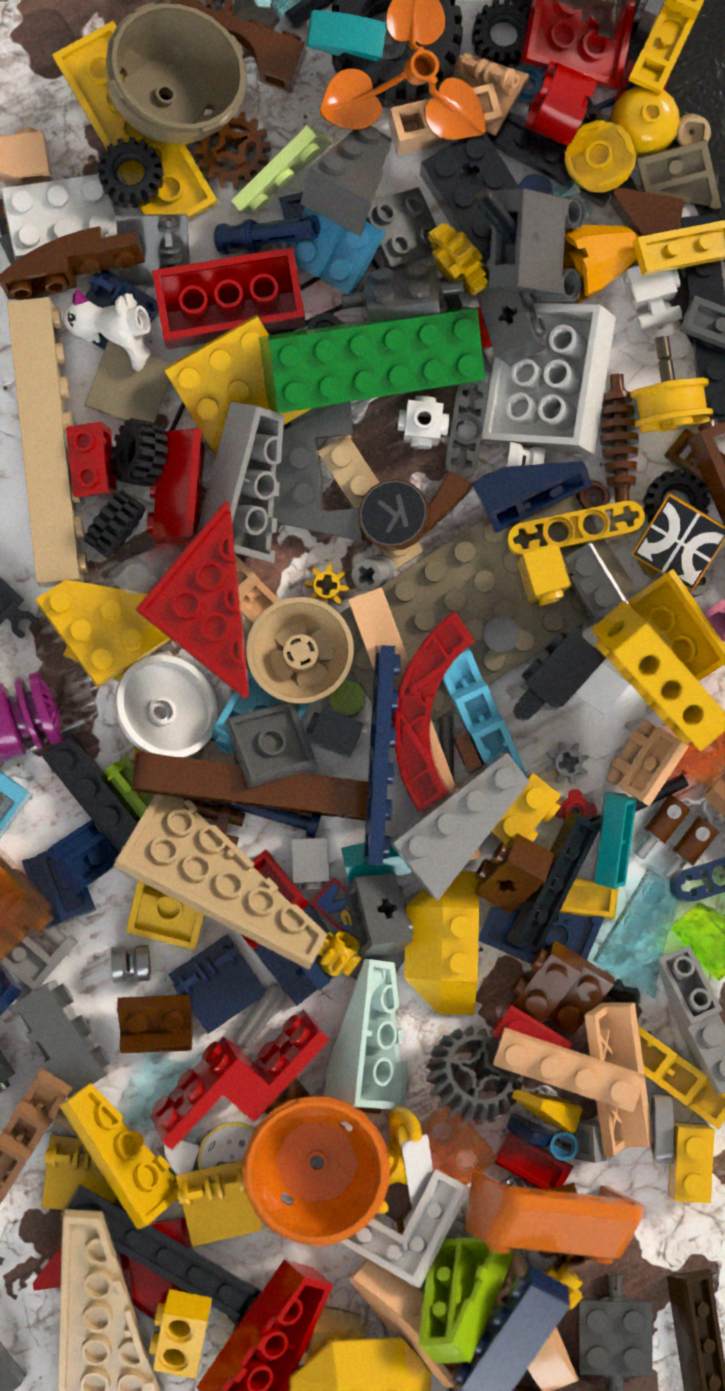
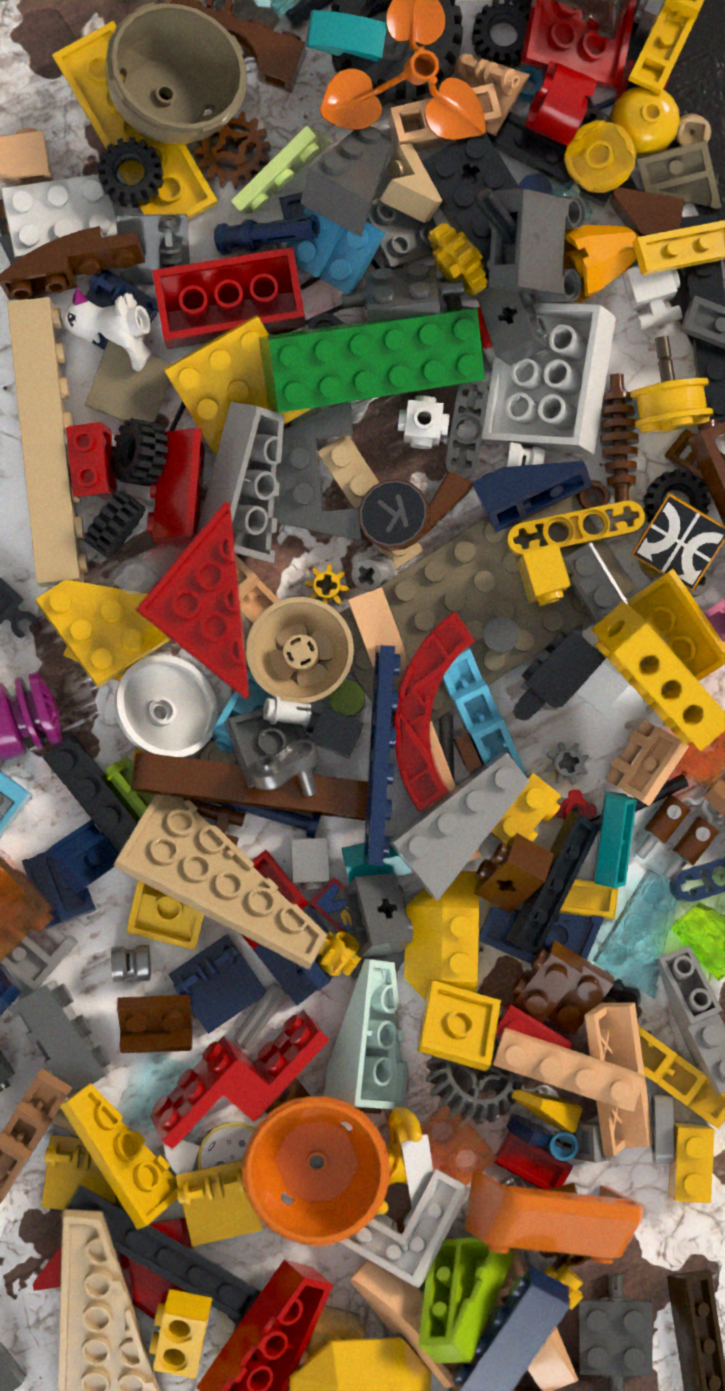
(286, 711): none -> white pin
(291, 760): none -> flat silver piece
(410, 186): none -> tan slope
(459, 1025): none -> yellow plate

